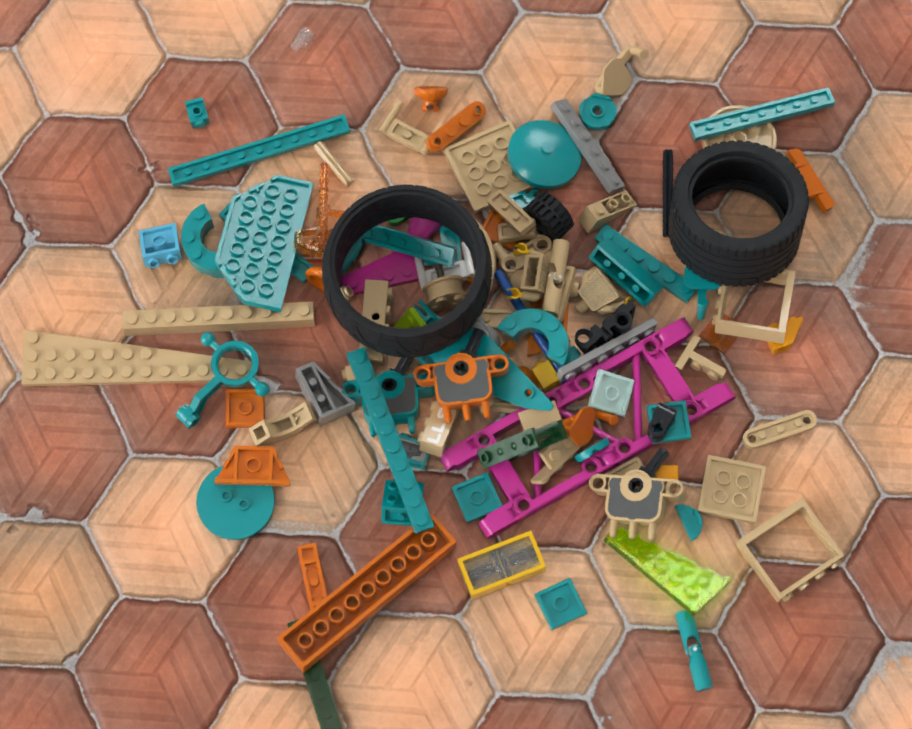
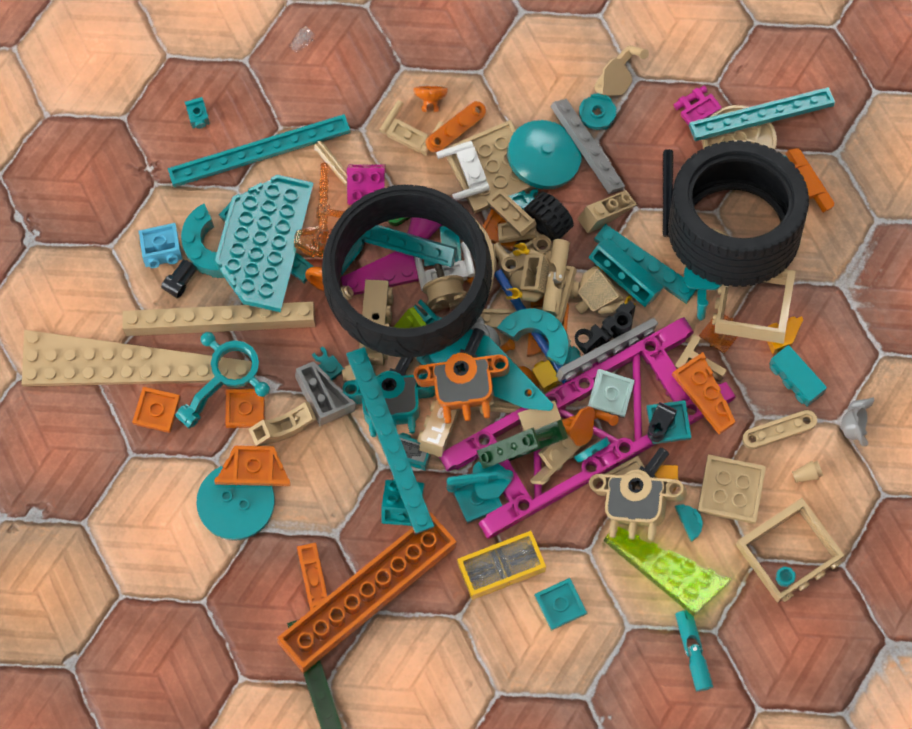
(156, 409): none -> orange plate
(176, 283): none -> black piece
(328, 364): none -> teal plate
(363, 180): none -> dark pink bracket
(471, 168): none -> white plate
(488, 482): none -> teal piece
(699, 384): none -> orange wing
(700, 110): none -> dark pink plate
(785, 576): none -> teal tile
(797, 376): none -> teal brick
(808, 472): none -> tan cone
(855, 420): none -> light grey hair

